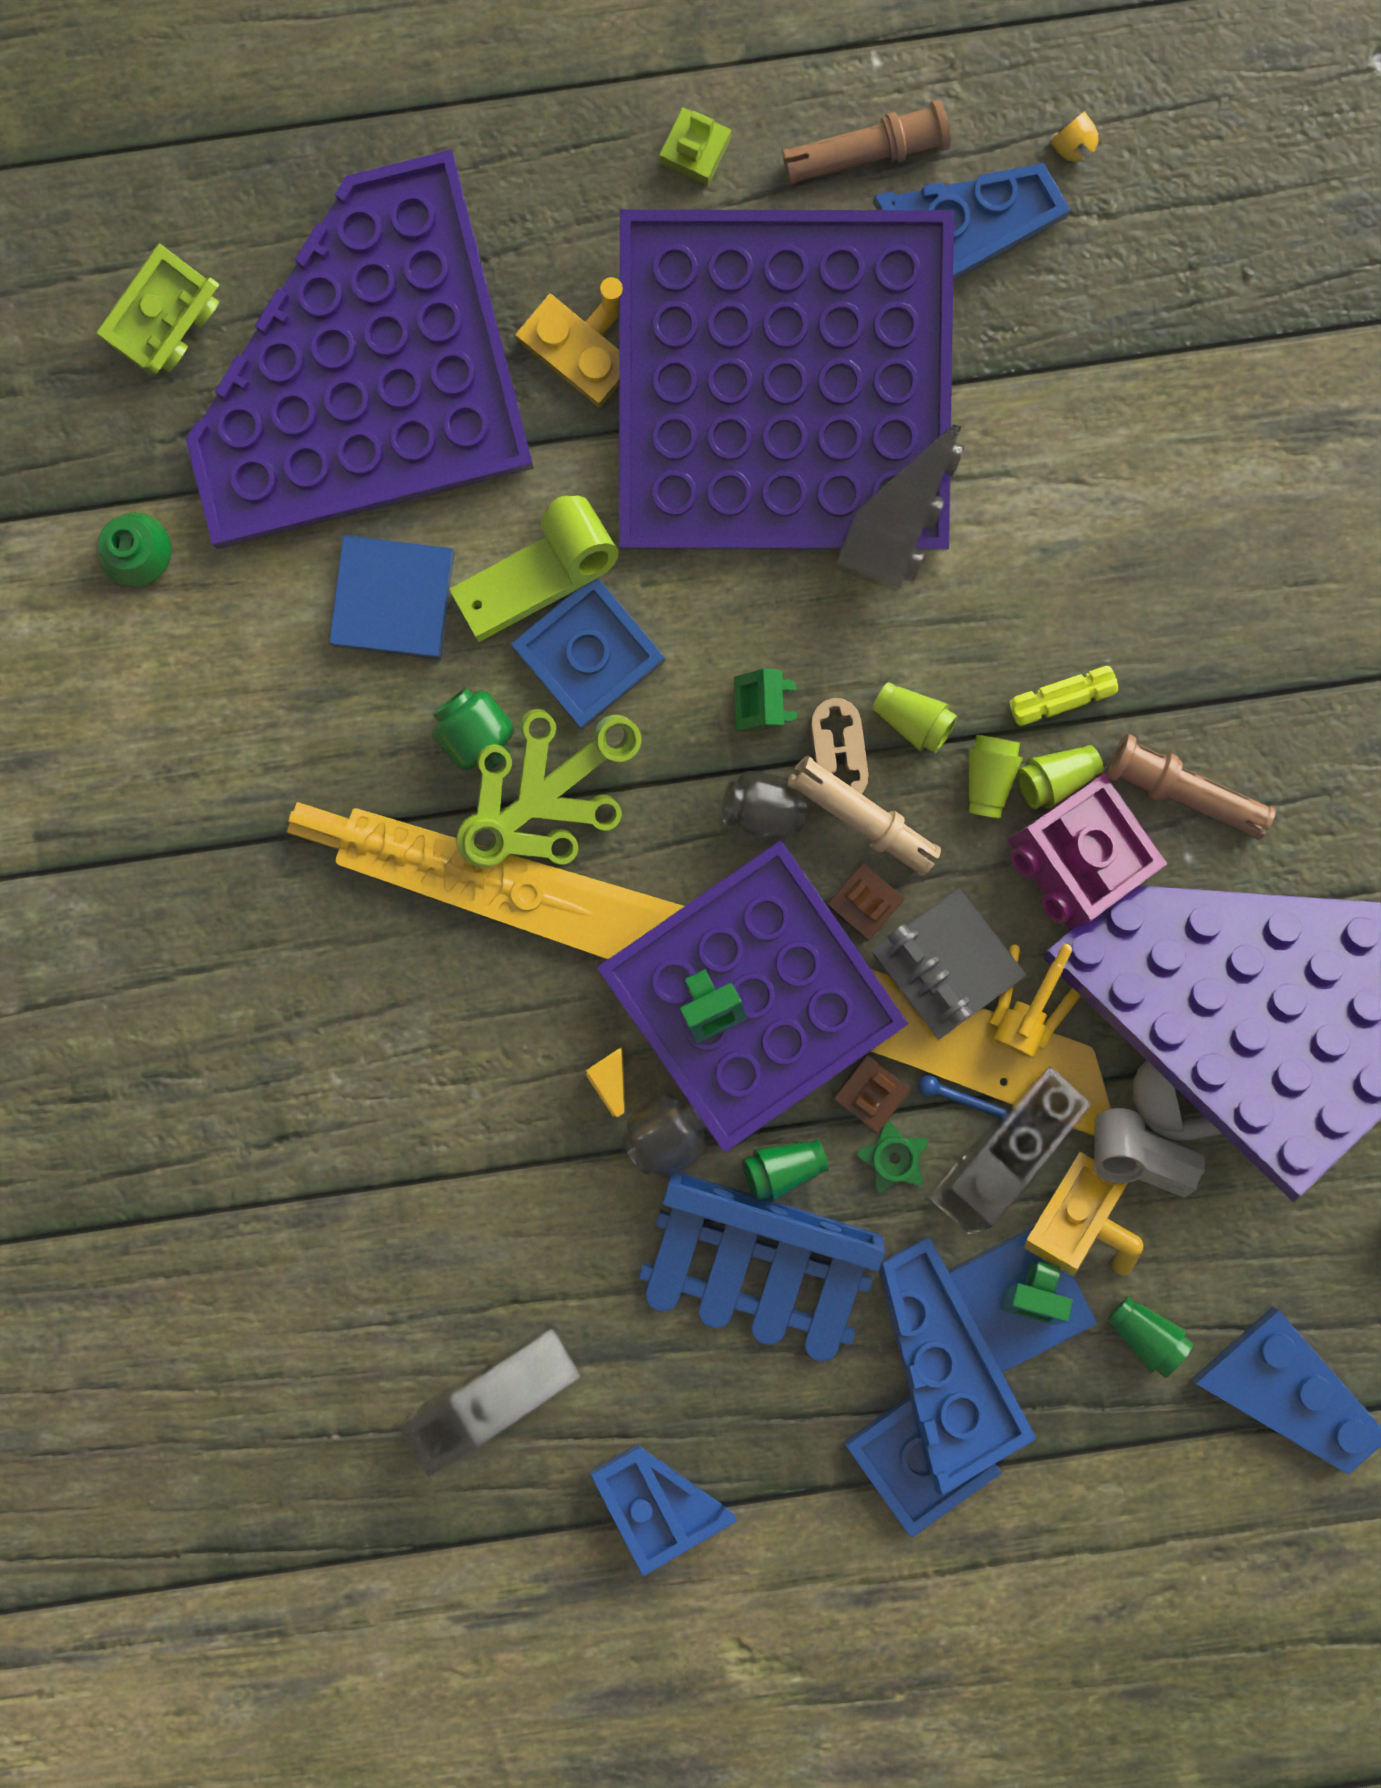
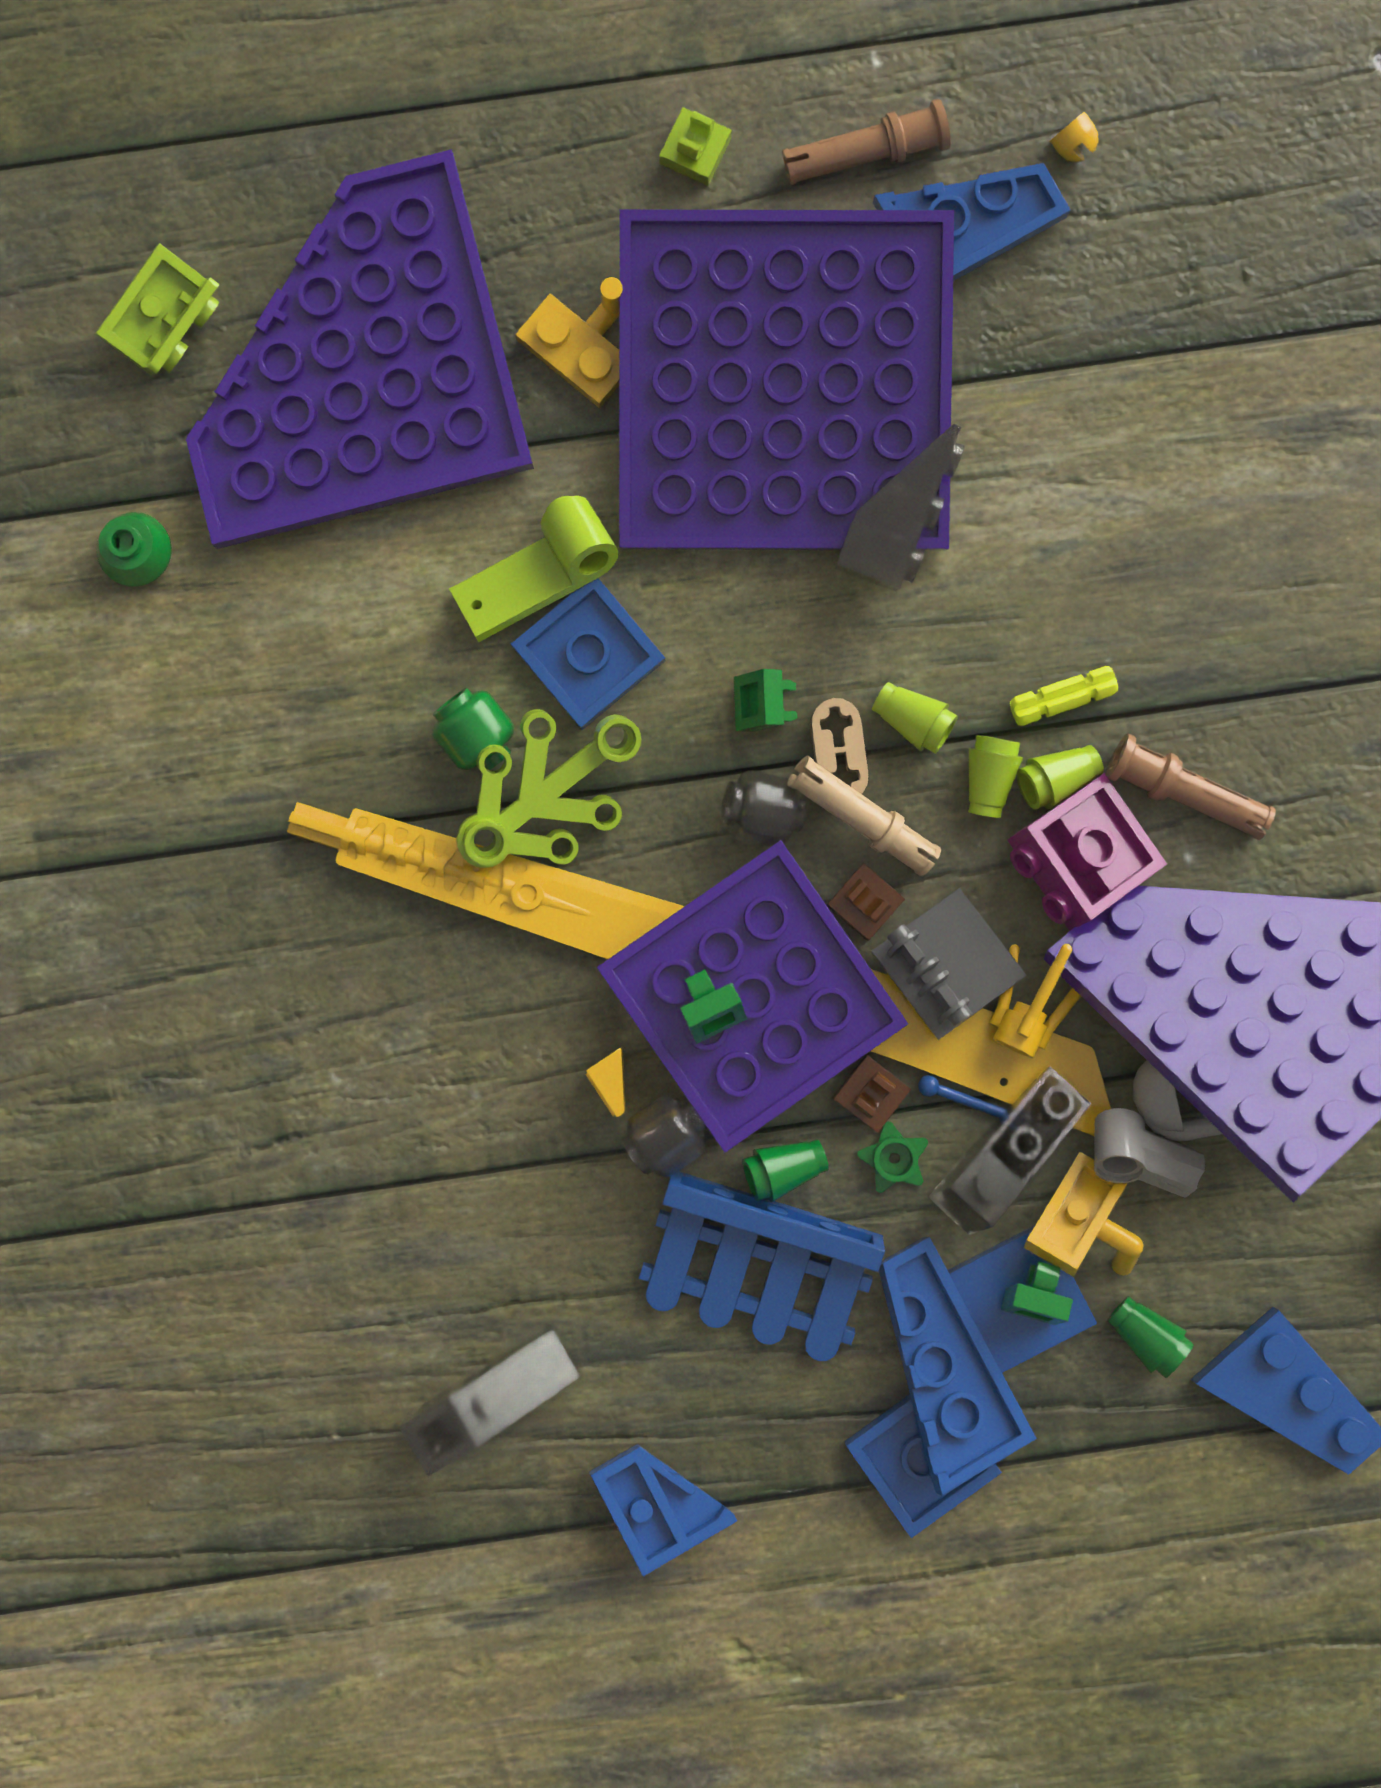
(392, 597): blue tile -> none

